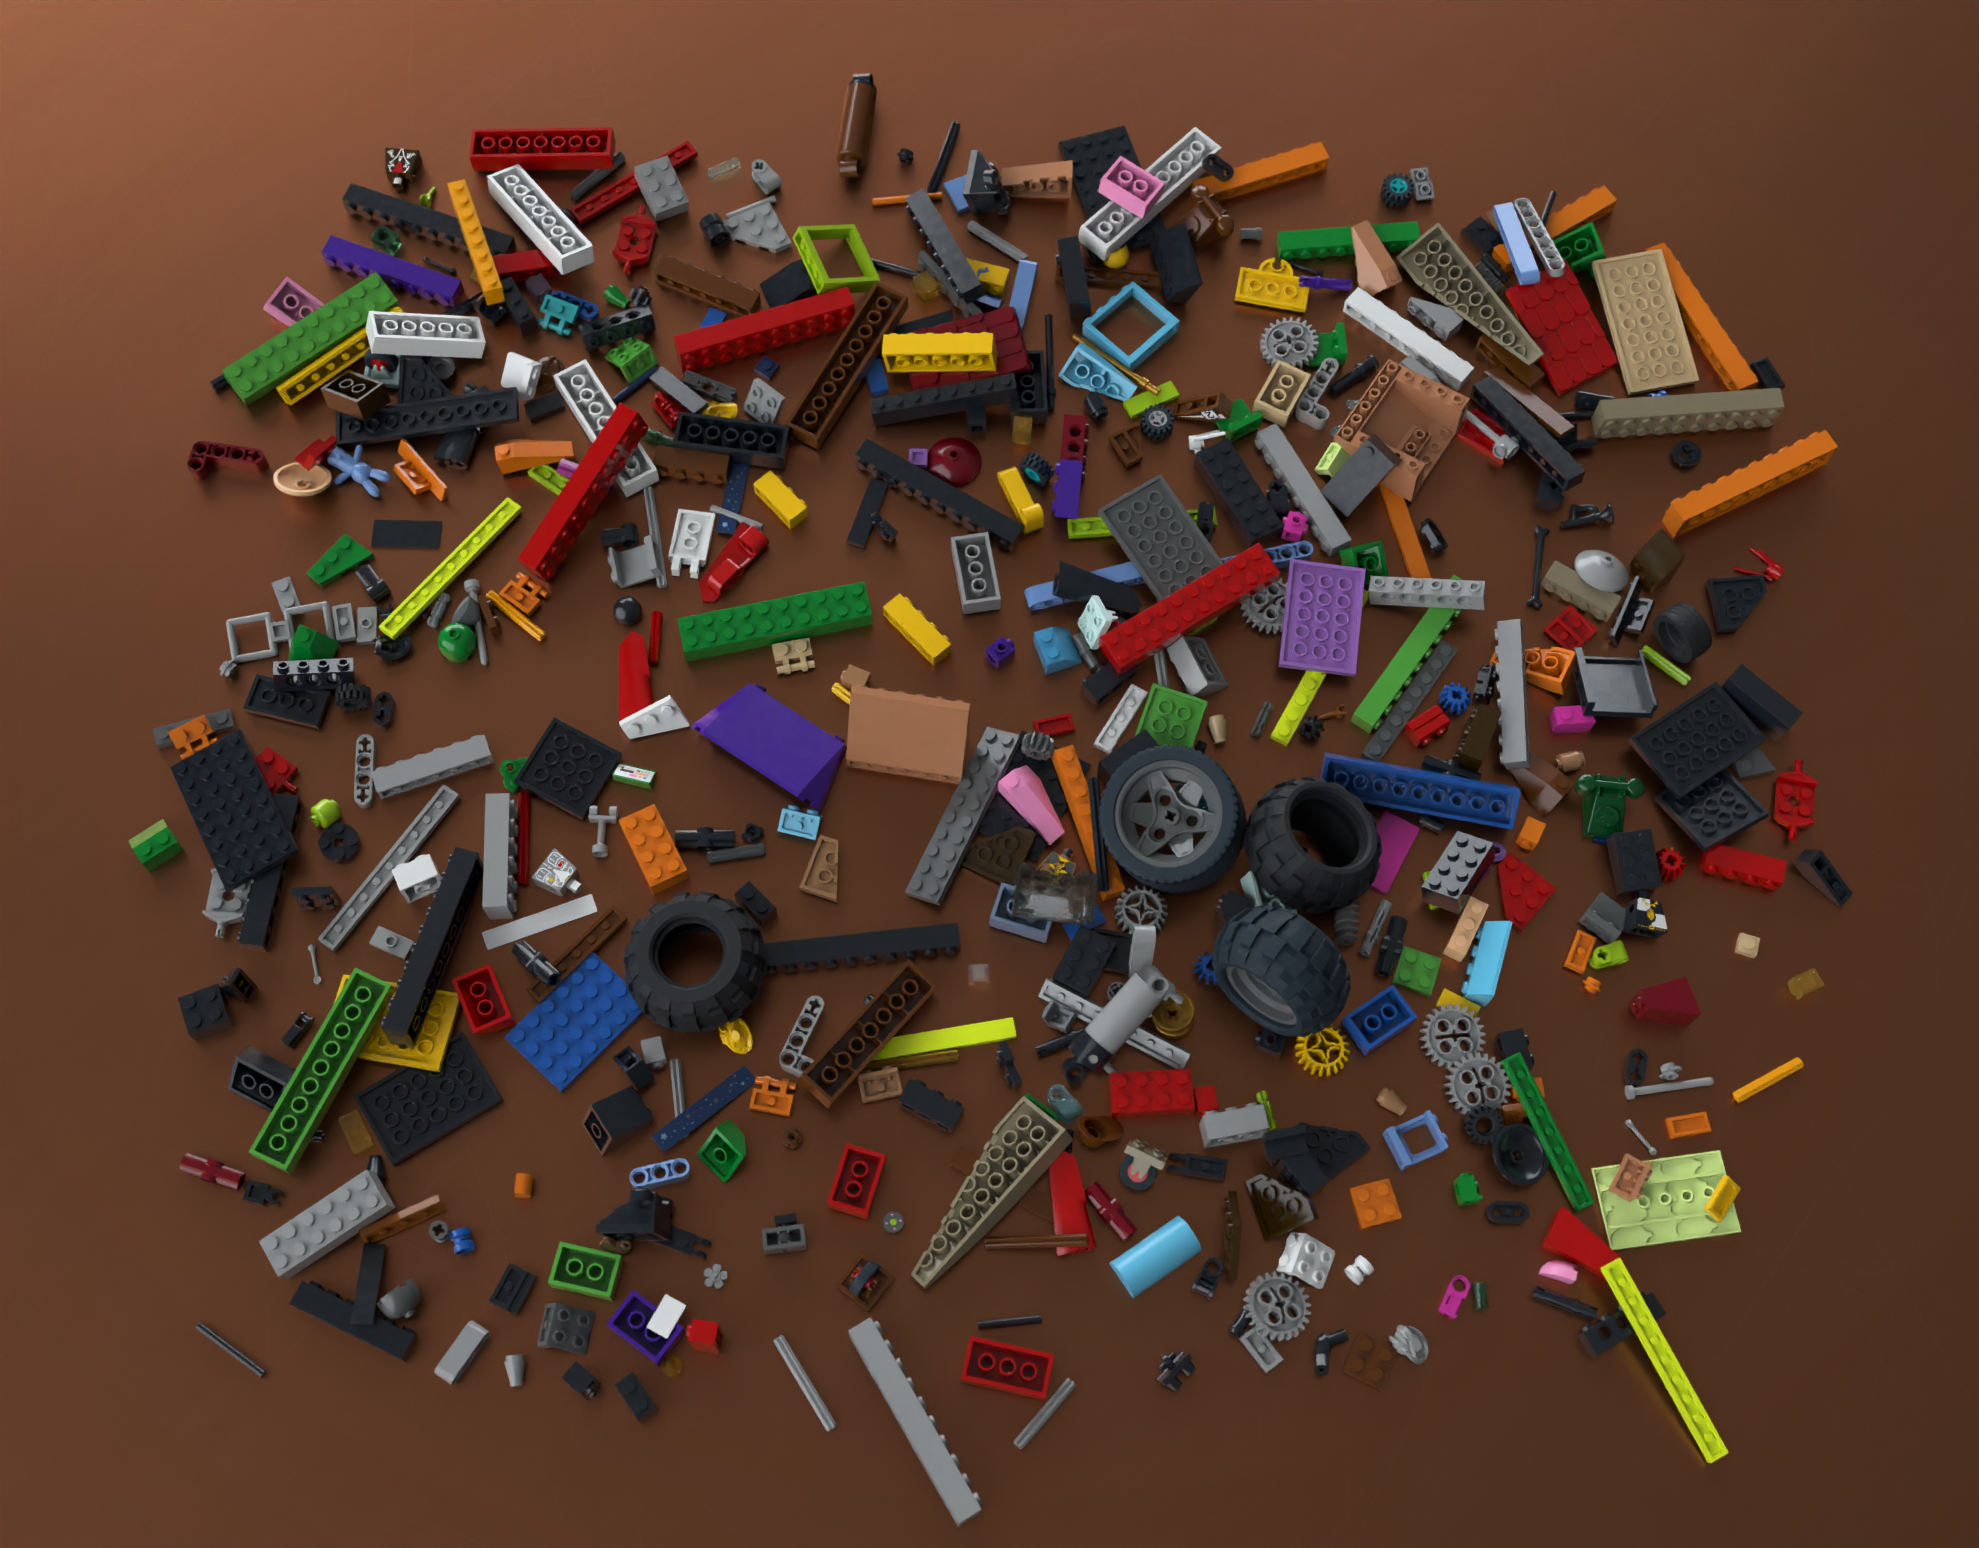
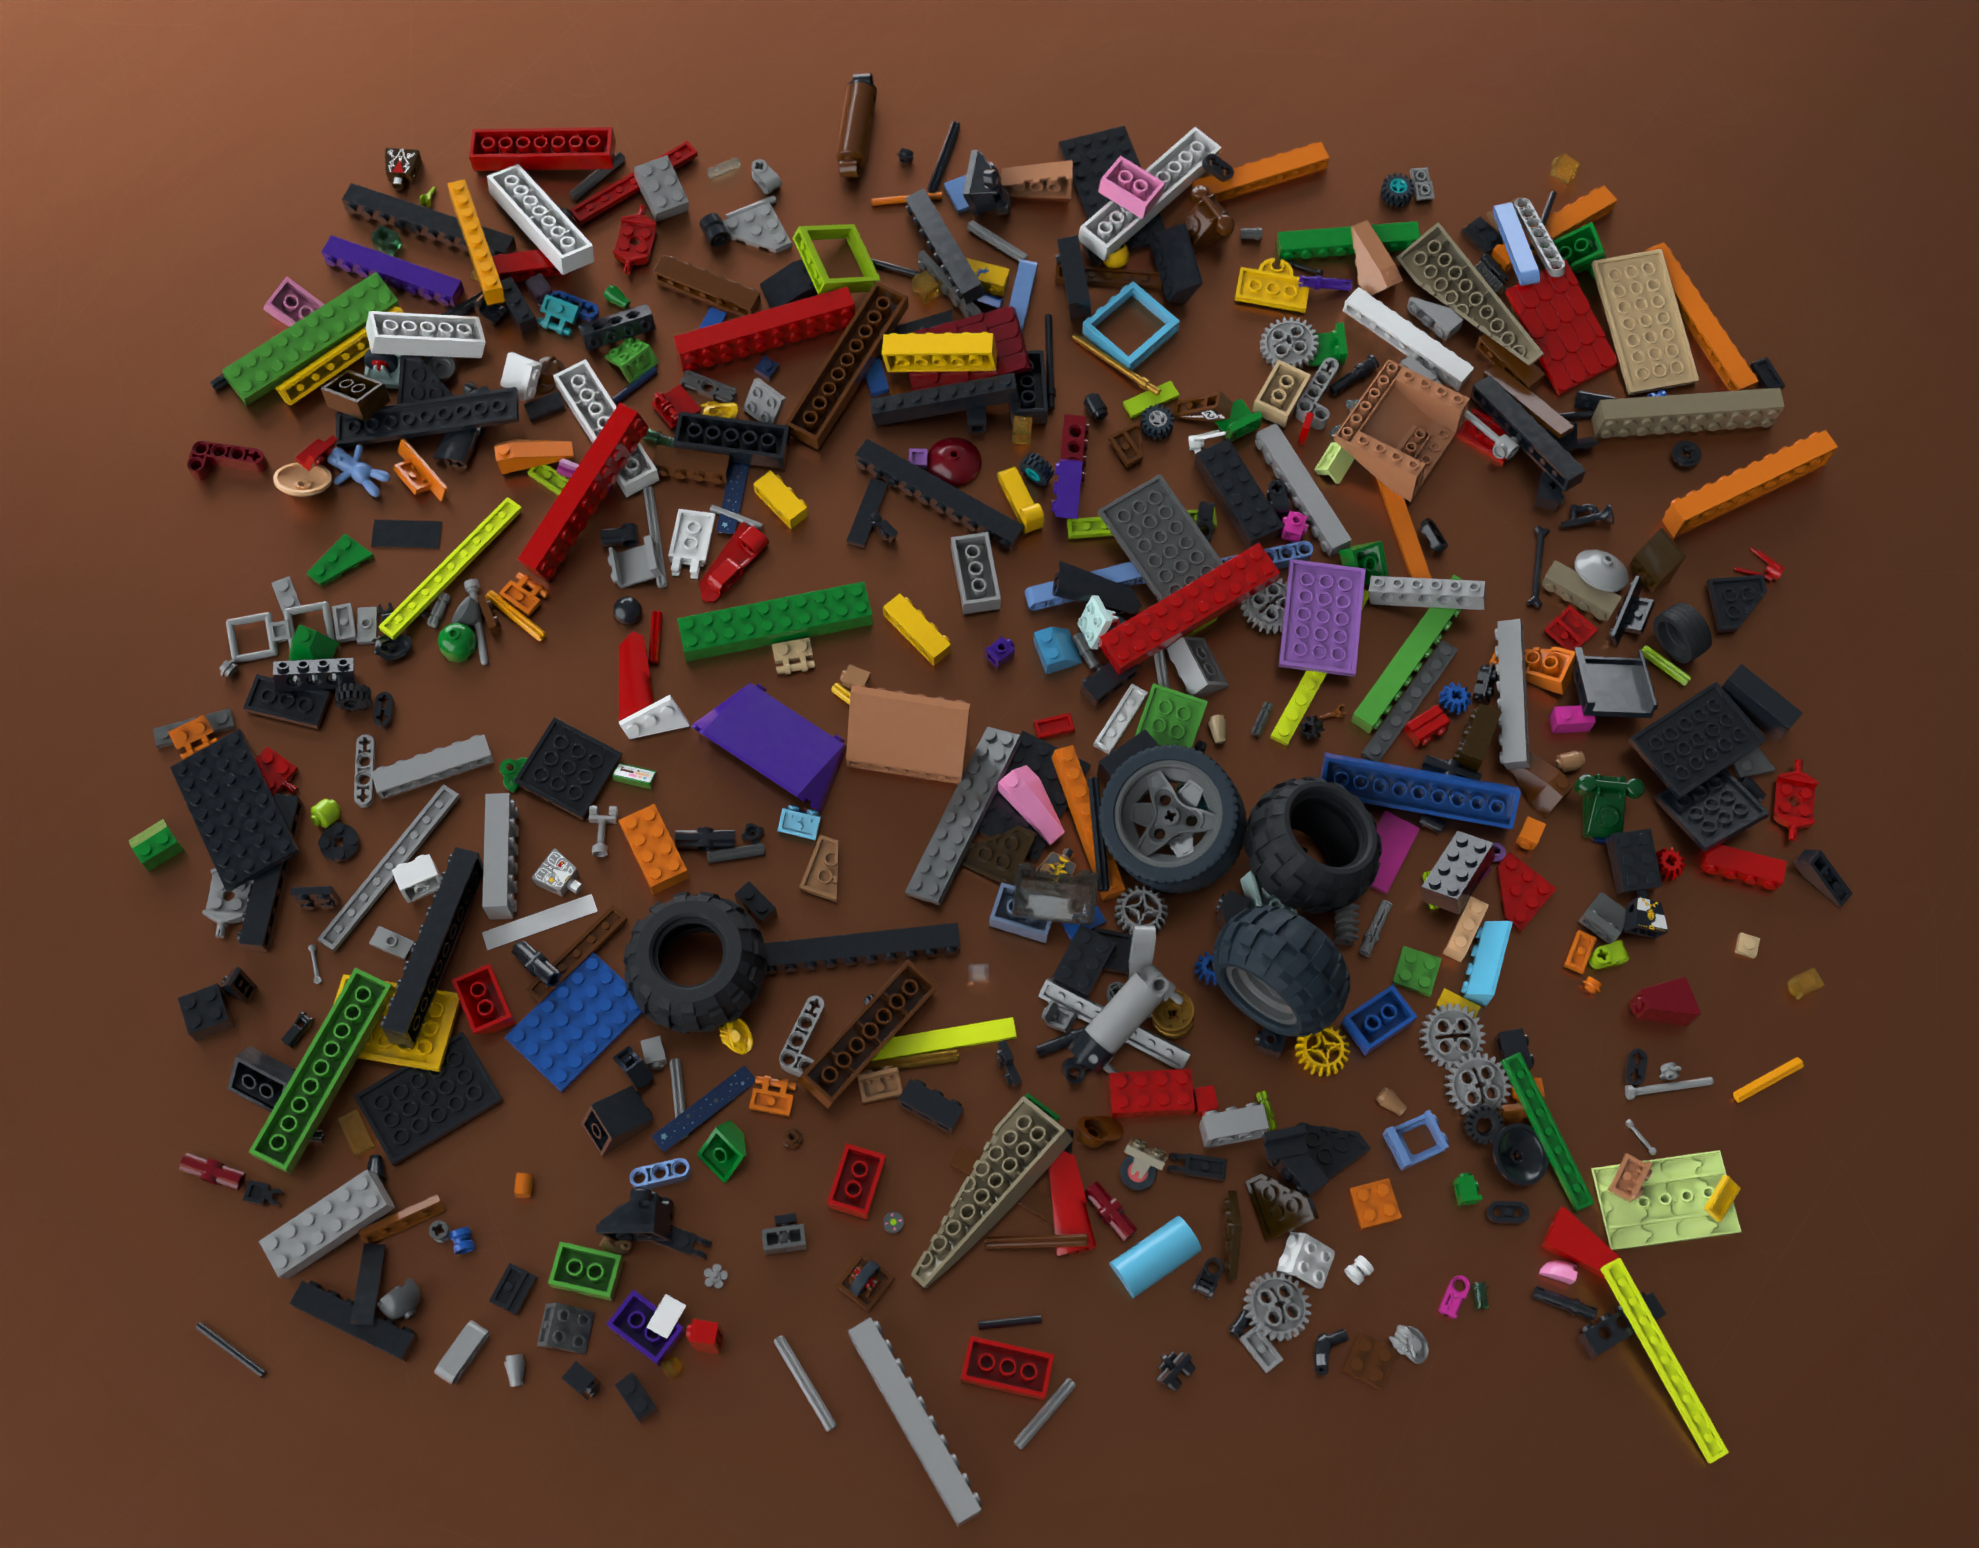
(373, 584): black piece -> none
(452, 270): black hinge -> none
(523, 839): red axle -> none
(640, 296): black gear -> none
(678, 391): tile -> none
(1037, 746): dark grey gear -> none
(1066, 1105): clear light blue piece -> none
(1091, 371): medium azure wedge -> none
(1305, 429): none -> red tile
(1360, 475): black brick -> none
(1391, 946): black piece -> none
(1565, 168): none -> clear yellow brick
(1688, 1125): orange tile -> none
(1753, 788): none -> black cone

